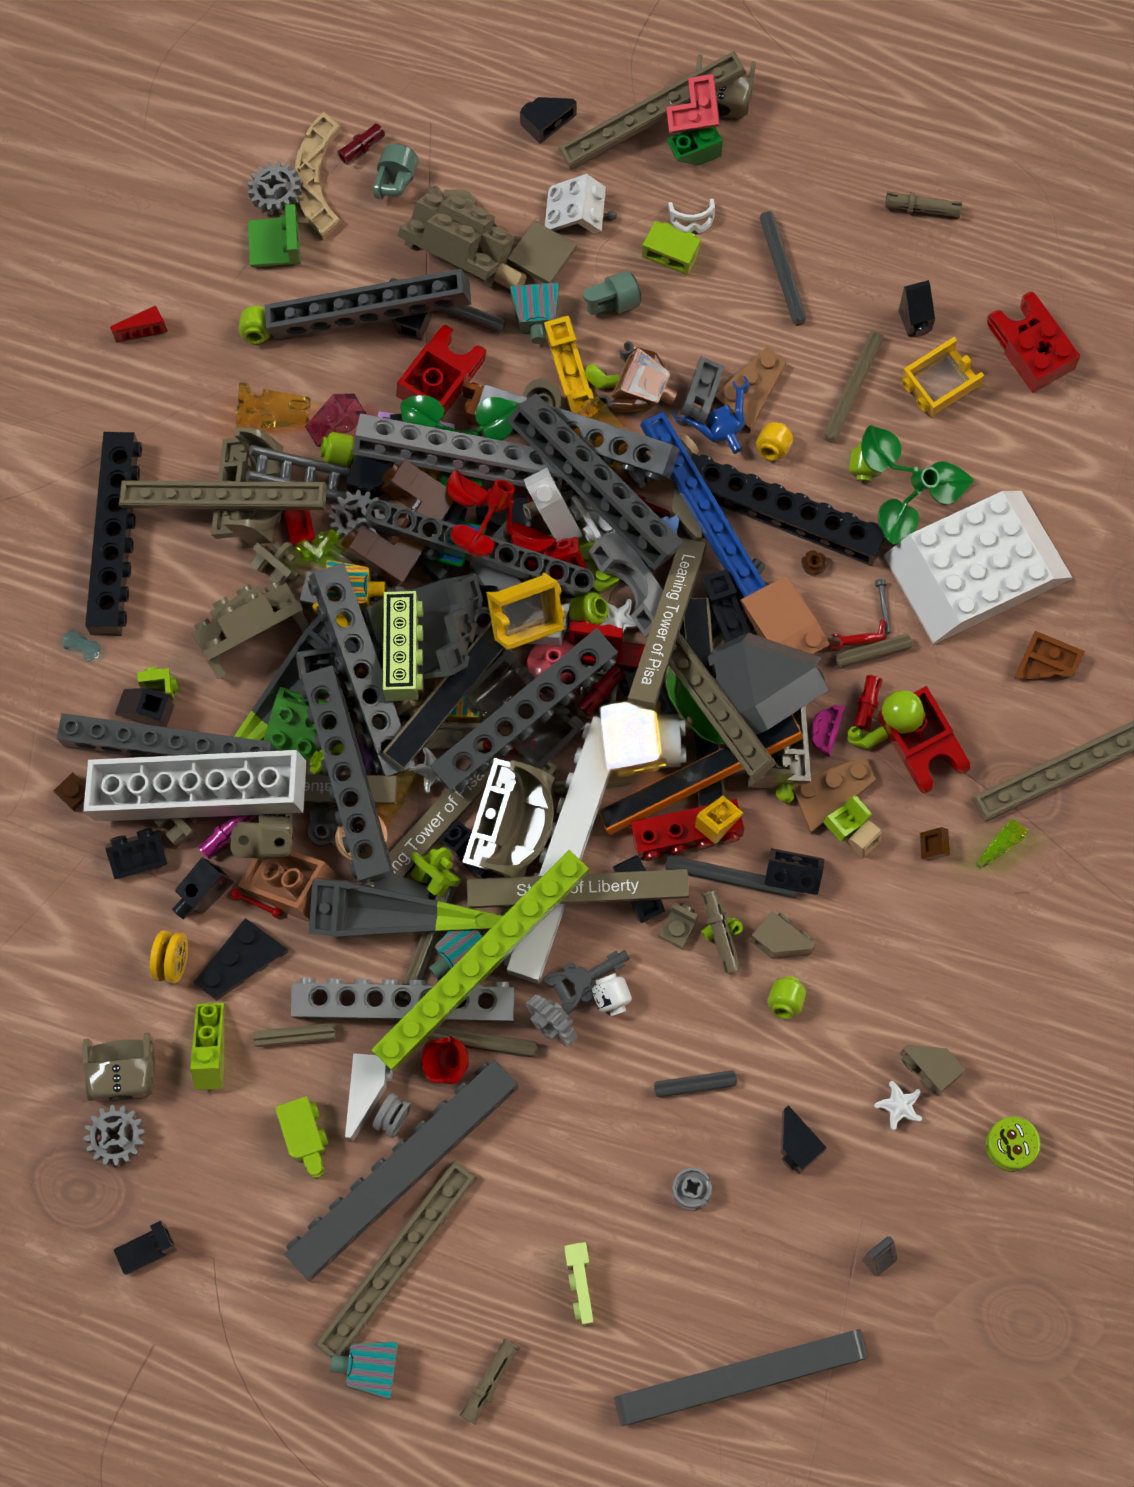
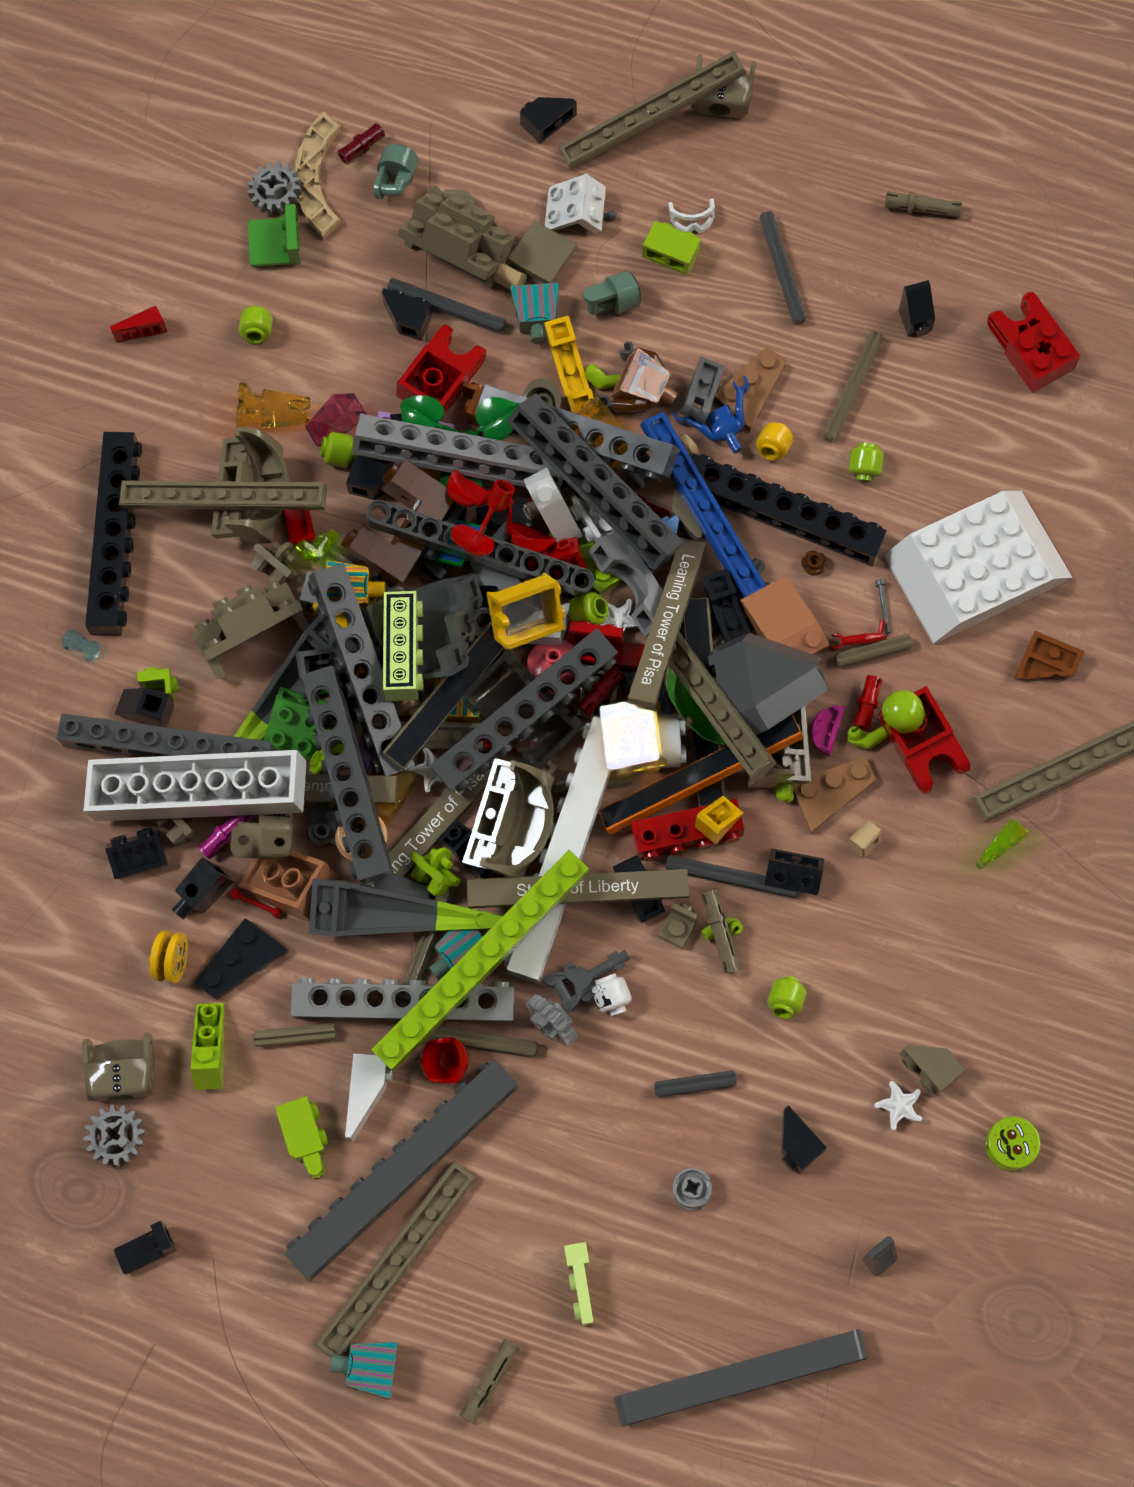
(71, 791): reddish brown plate -> none
(288, 460): dark grey bar -> none
(352, 508): light grey gear -> none
(368, 304): dark grey brick -> none
(391, 1115): light grey wheel -> none
(696, 146): green slope -> none
(701, 111): coral plate -> none
(780, 939): dark tan slope -> none
(847, 818): lime bracket -> none
(934, 843): reddish brown plate -> none
(940, 378): yellow window -> none
(943, 479): green plant -> none

